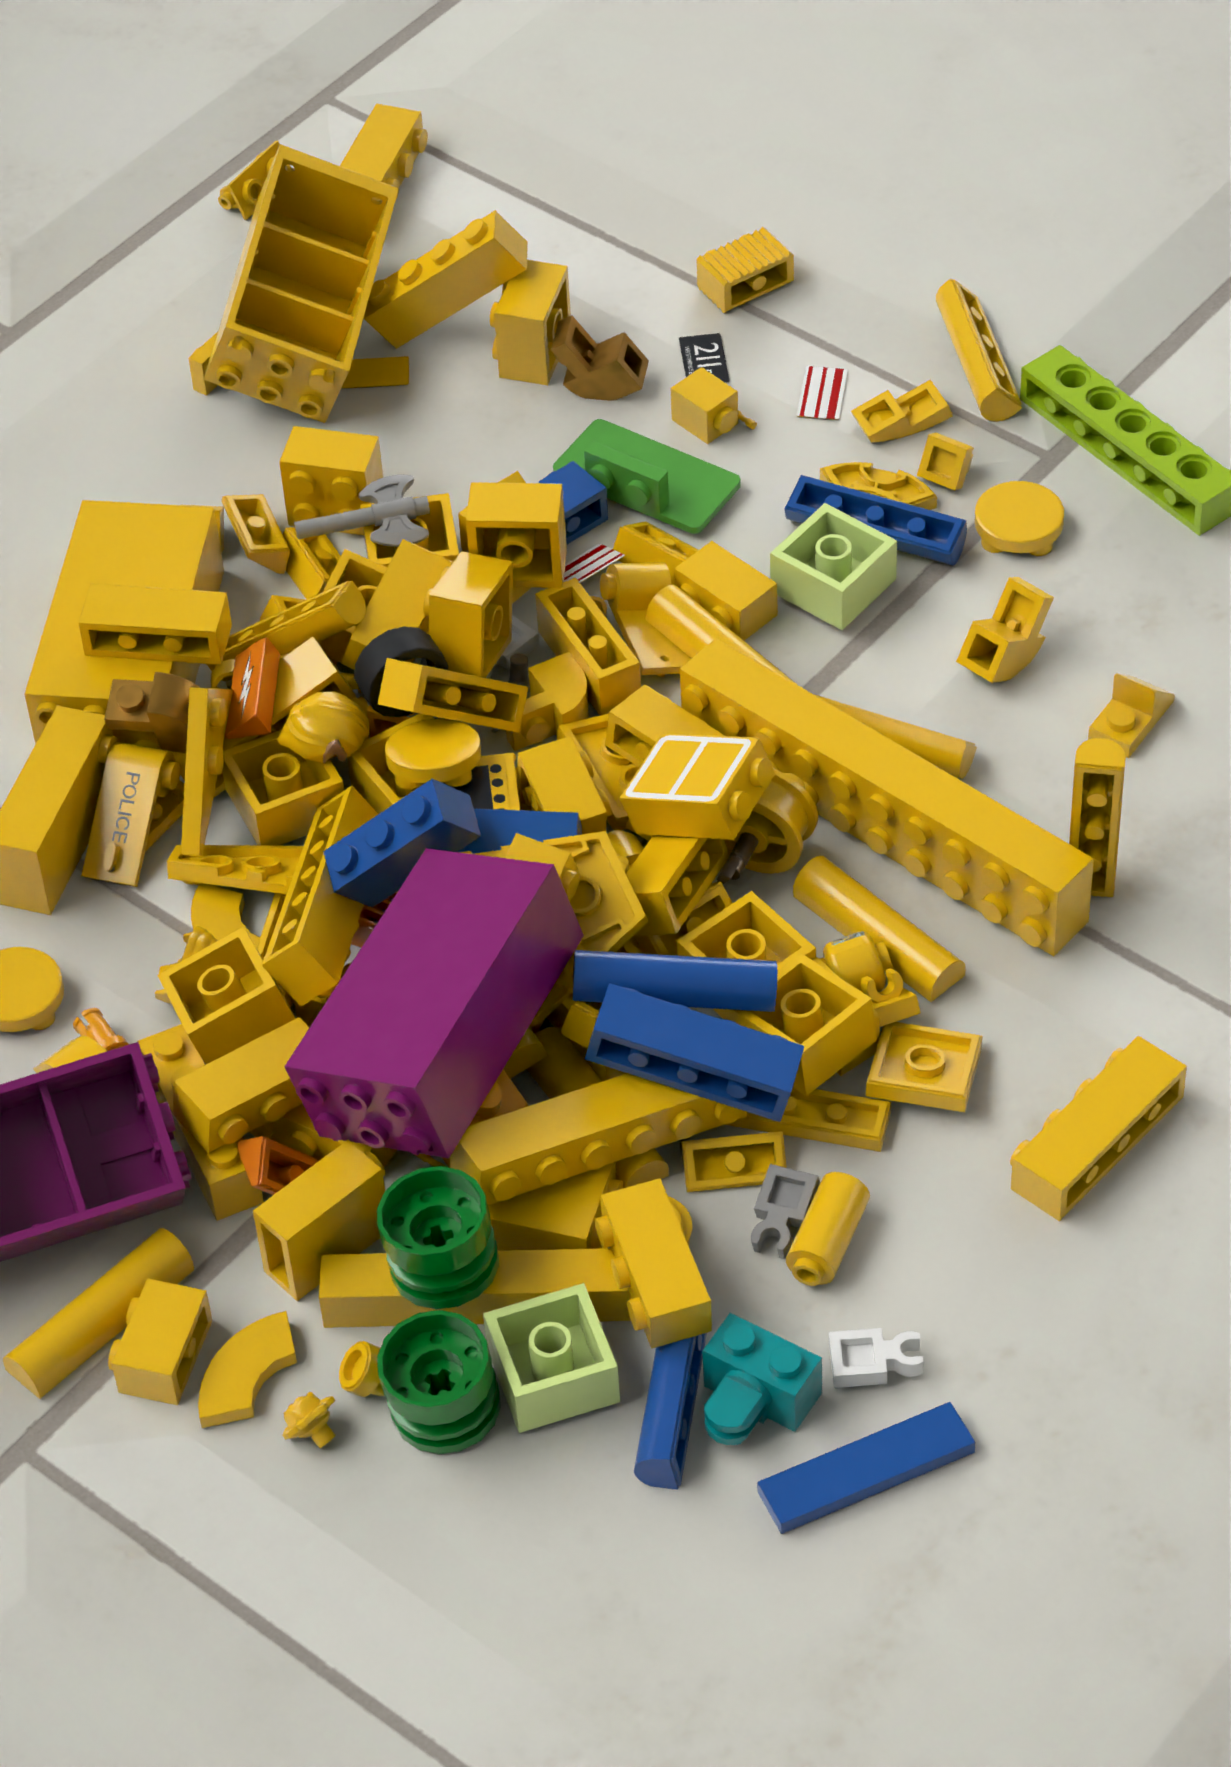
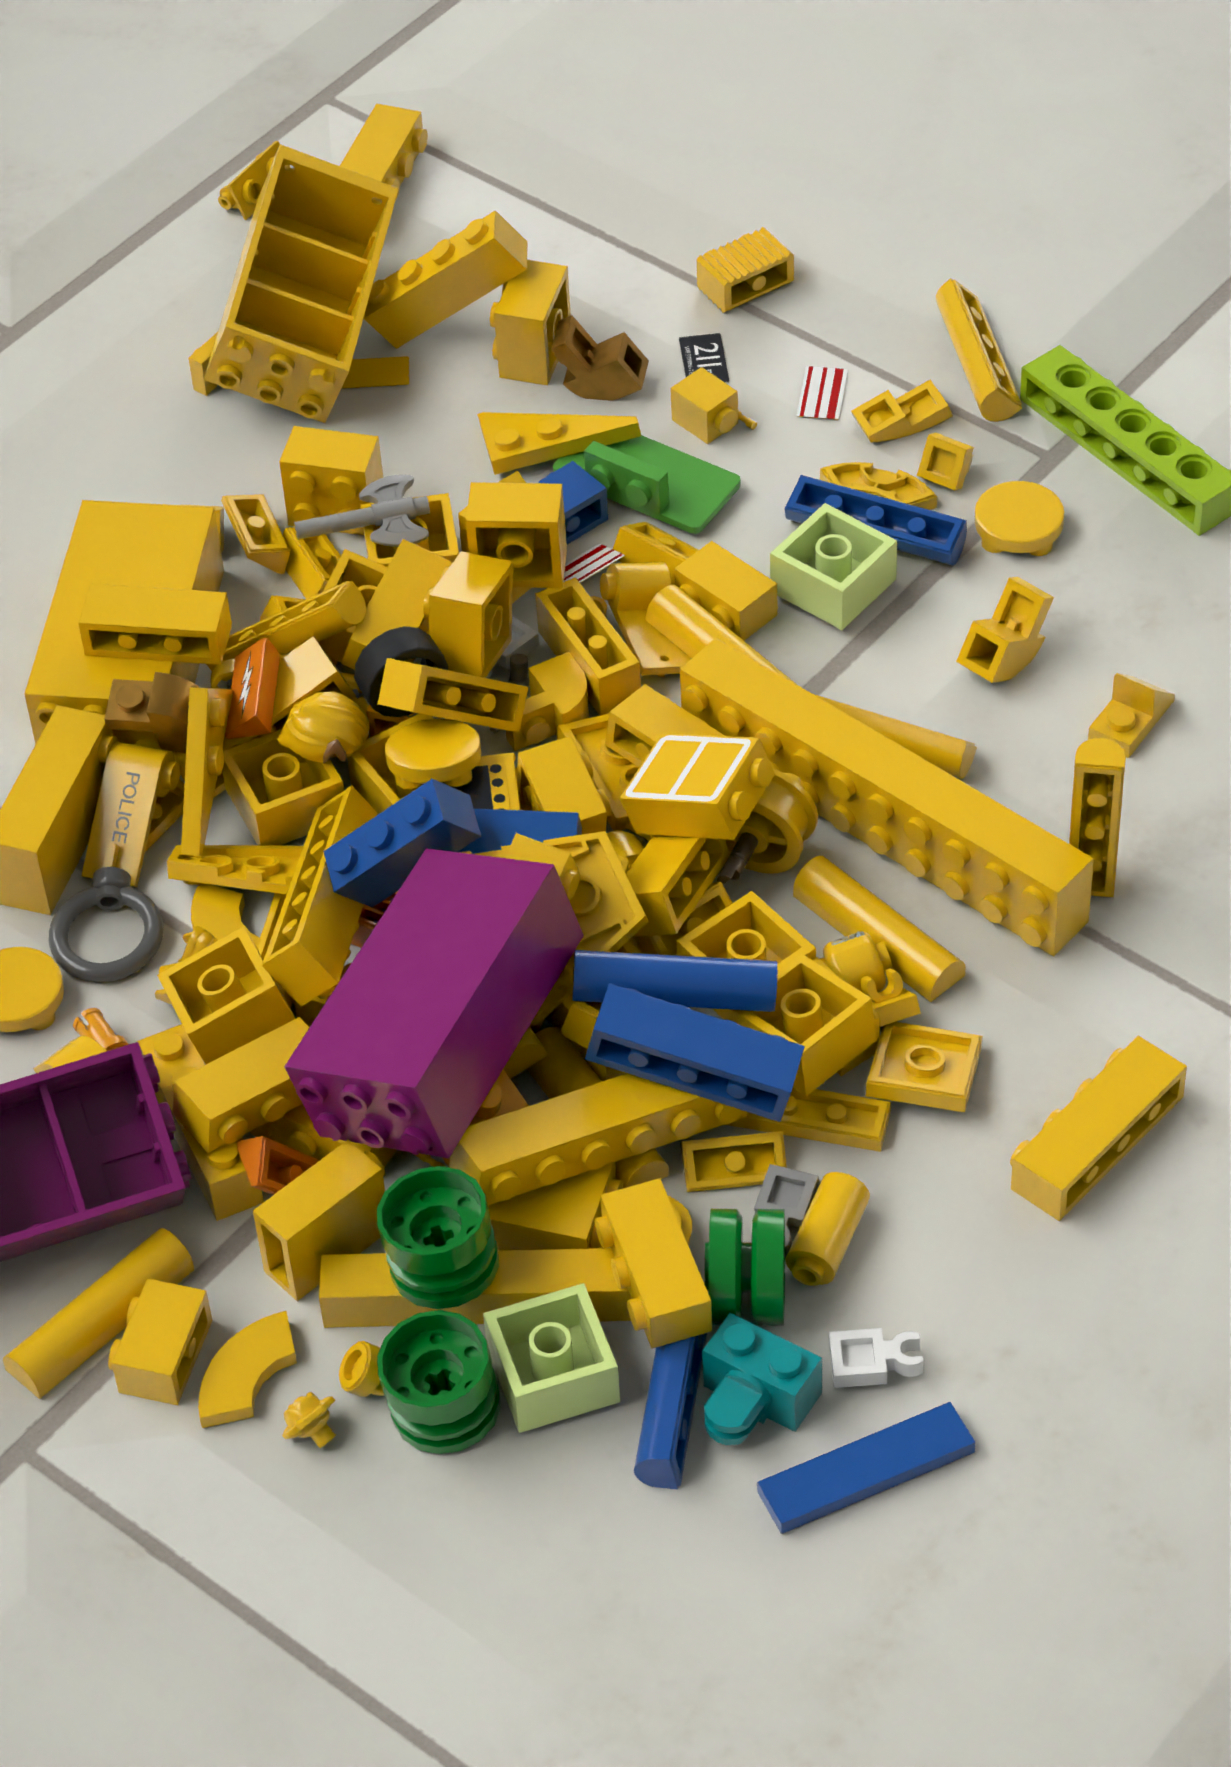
(109, 892): none -> dark grey piece
(532, 438): none -> yellow wing
(746, 1266): none -> green wheel

